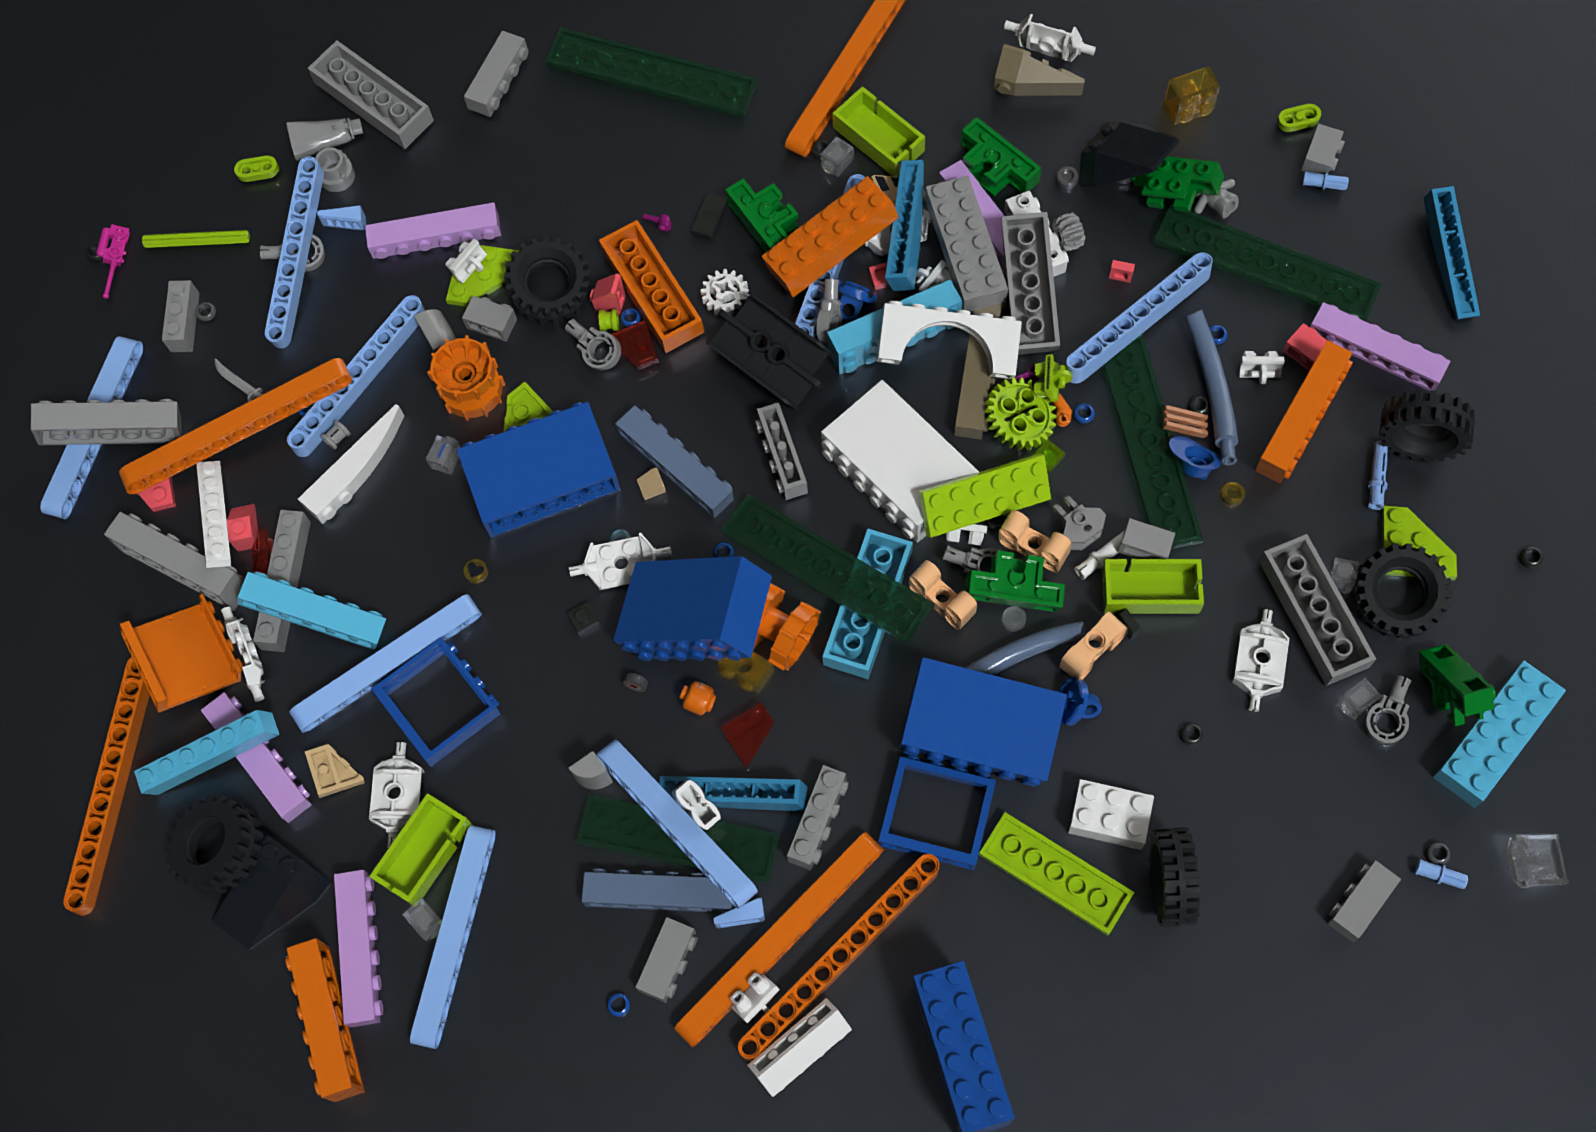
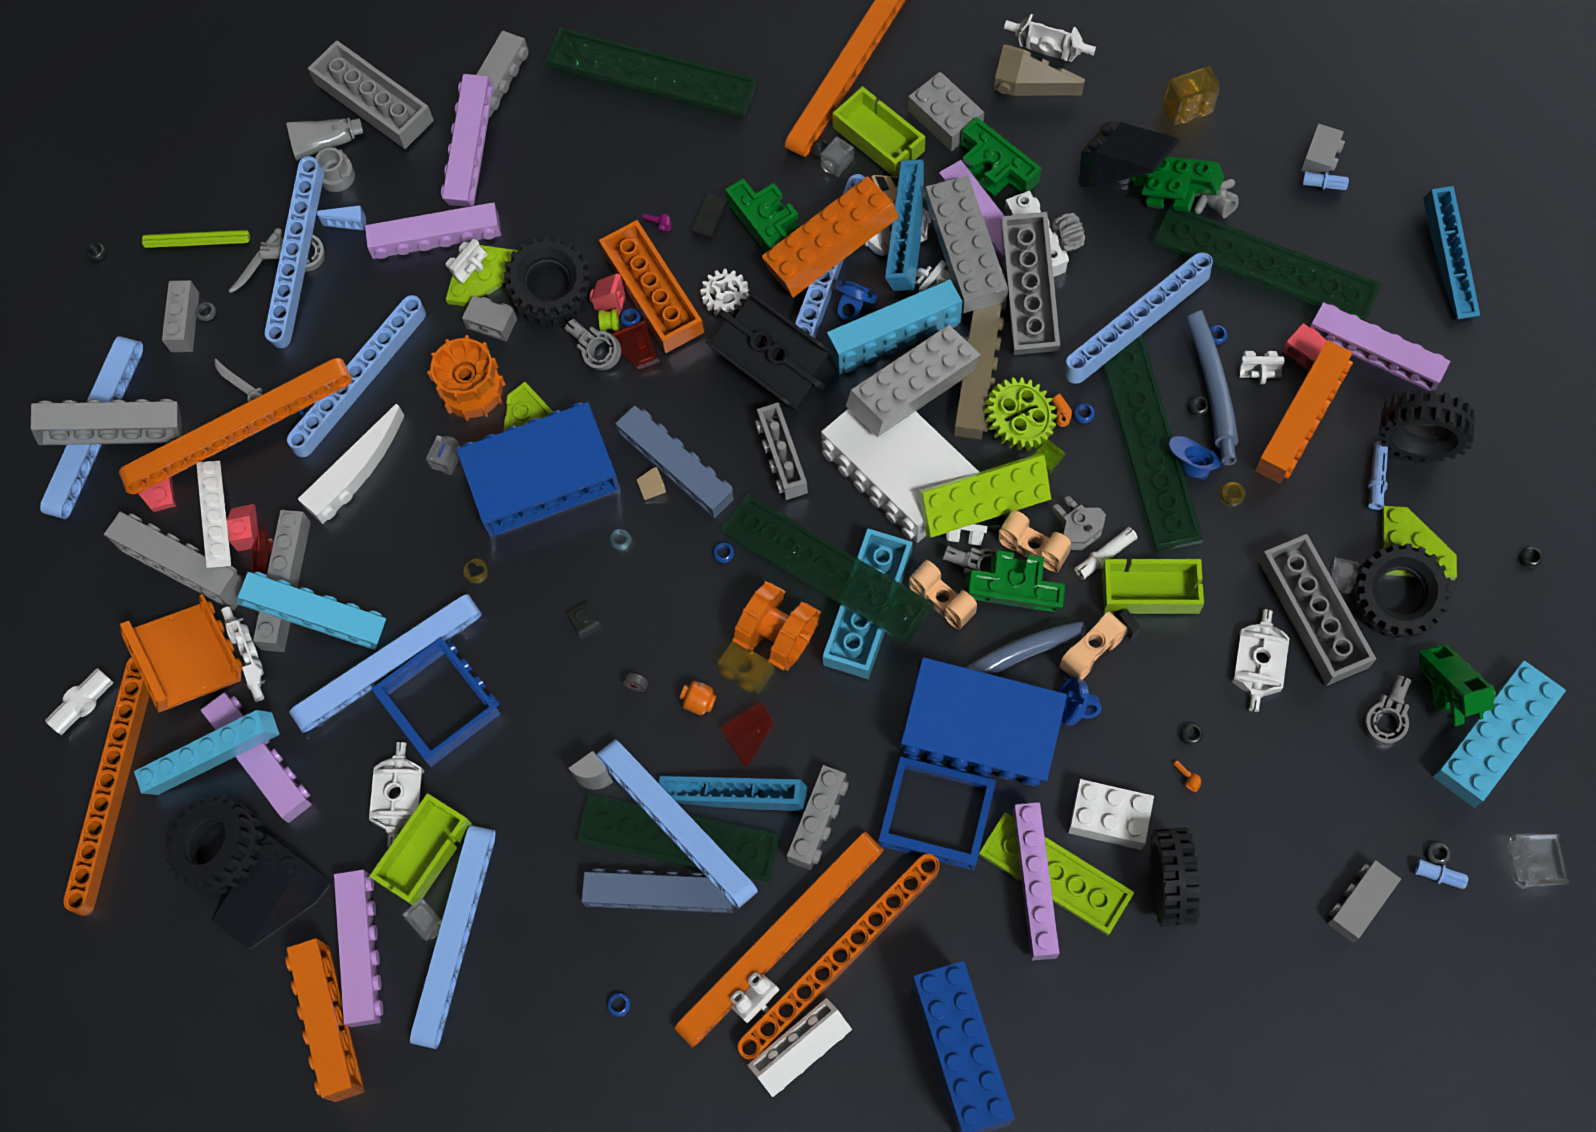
(79, 701): none -> white piece
(115, 253): dark pink piece -> none
(257, 167): lime plate -> none
(274, 240): none -> light grey sword
(331, 771): tan wing -> none
(335, 435): light grey bush -> none
(434, 328): light grey brick -> none
(467, 140): none -> lavender brick
(602, 558): white plate -> none
(667, 960): light grey brick -> none
(692, 799): white brick -> none
(693, 609): blue brick -> none
(748, 913): light blue slope -> none
(829, 310): light grey pin -> none
(877, 276): coral tile -> none
(912, 380): none -> light grey brick
(943, 109): none -> light grey brick
(996, 335): white arch -> none
(1014, 619): clear tile -> none
(1028, 374): magenta hand -> none
(1035, 881): none -> lavender brick
(1055, 378): lime hips -> none
(1067, 177): flat silver tile -> none
(1121, 271): coral tile -> none
(1145, 541): light grey brick -> none
(1185, 418): nougat tile -> none
(1194, 780): none -> orange hand
(1297, 117): lime plate -> none
(1359, 699): clear brick -> none

